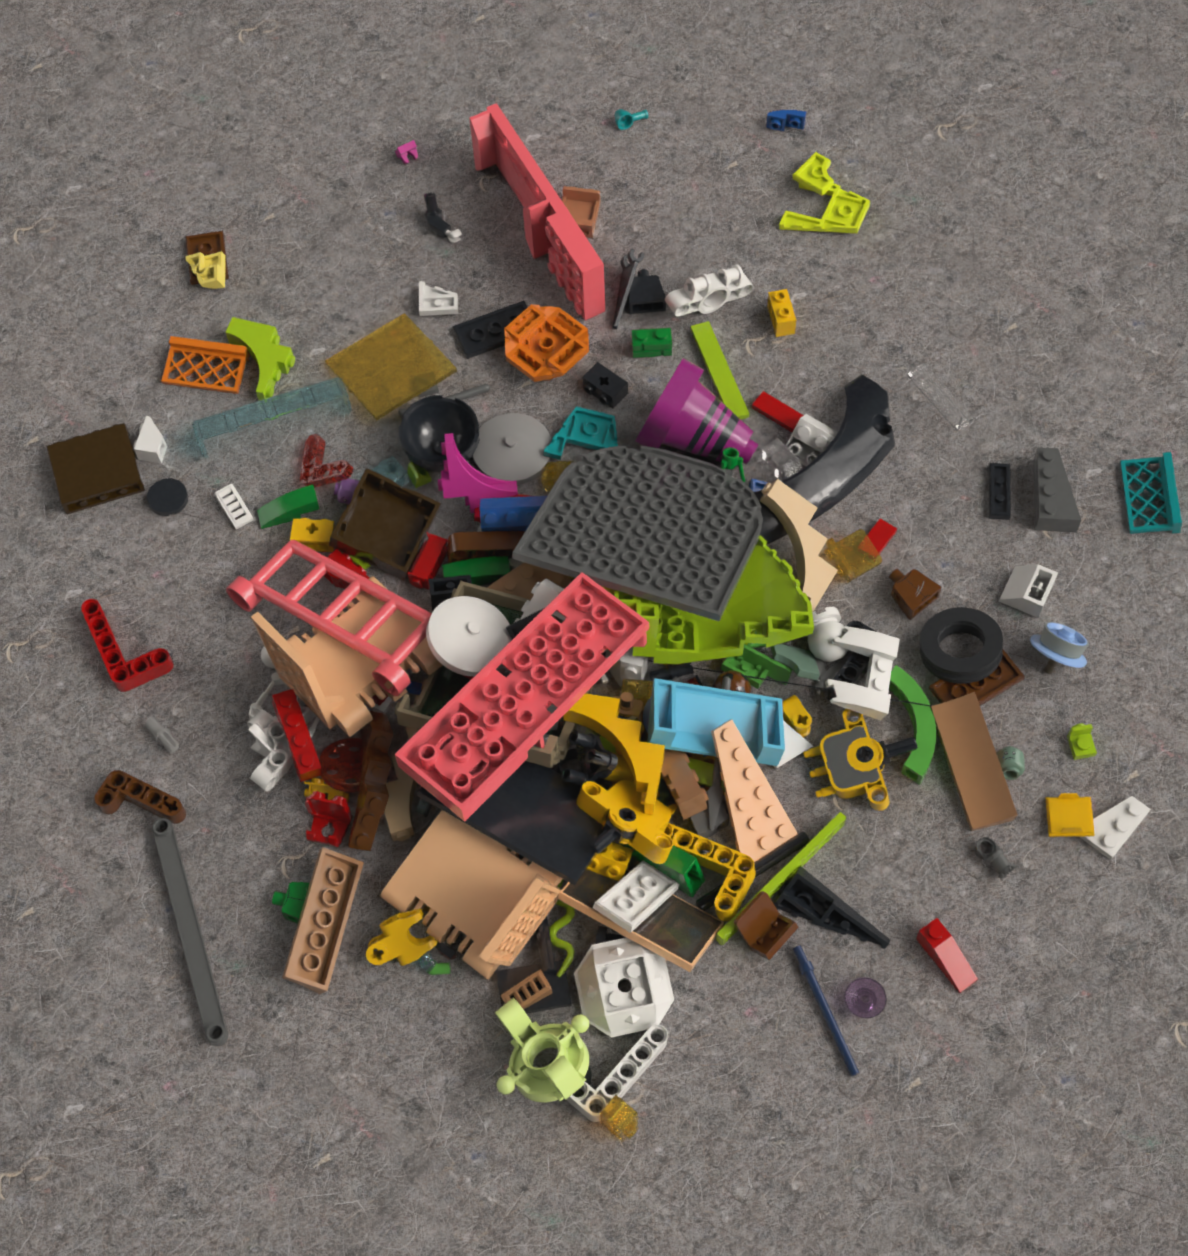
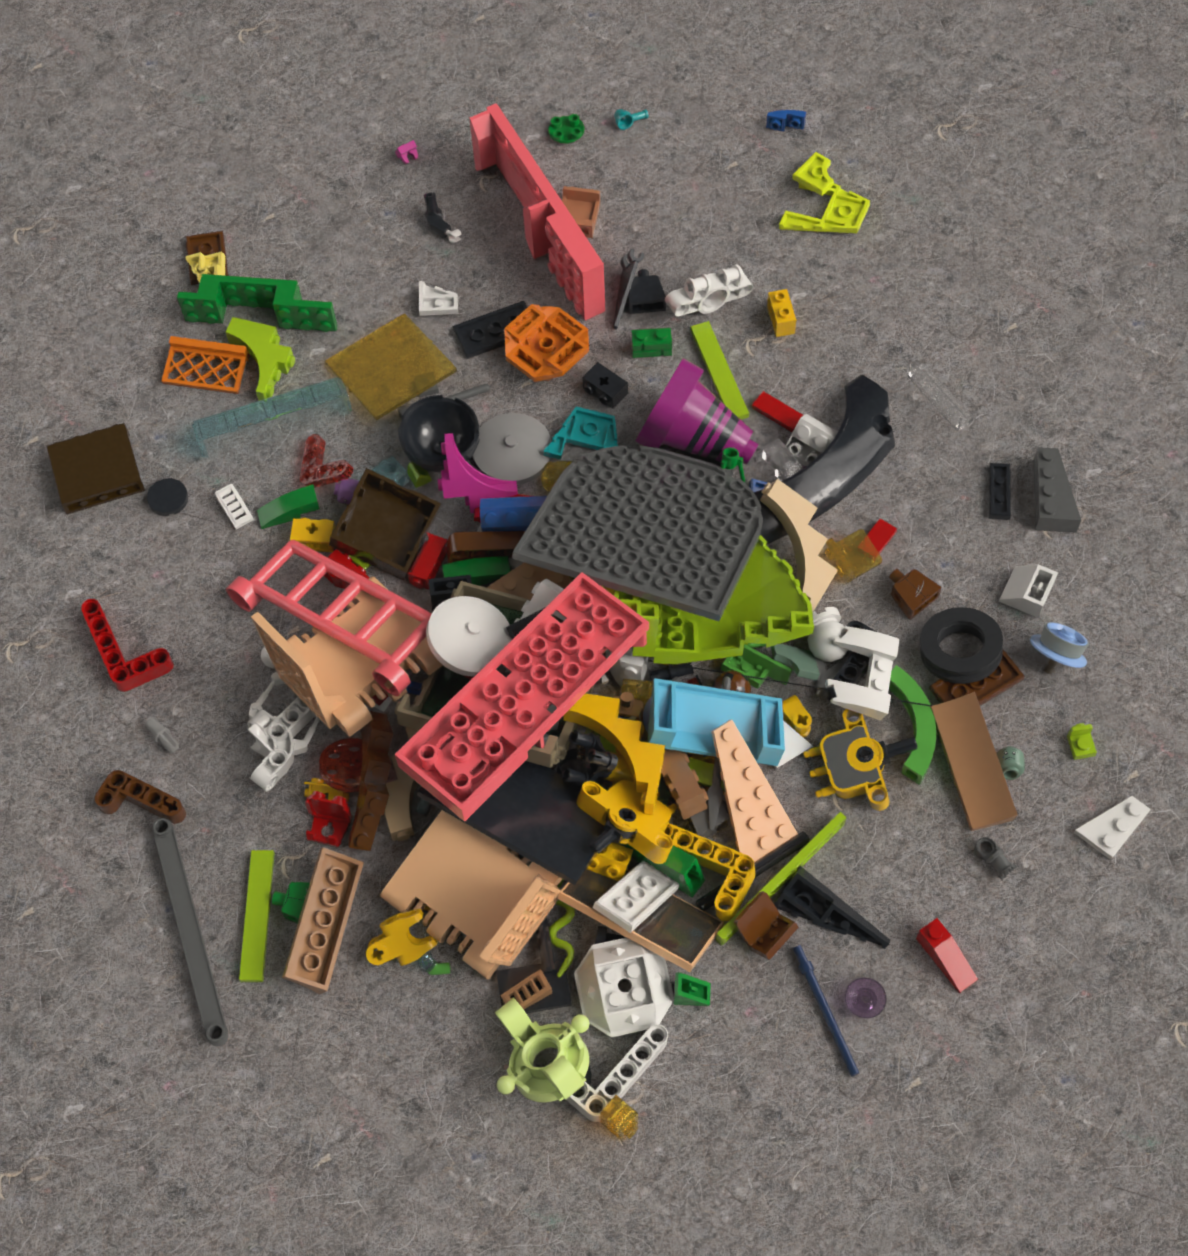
(150, 443): white slope -> none
(257, 916): none -> lime tile
(278, 294): none -> green bracket
(297, 735): red arch -> none
(445, 951): black piece -> none
(566, 129): none -> green dish
(691, 991): none -> green slope
(1069, 816): yellow piece -> none
(1169, 496): teal fence -> none

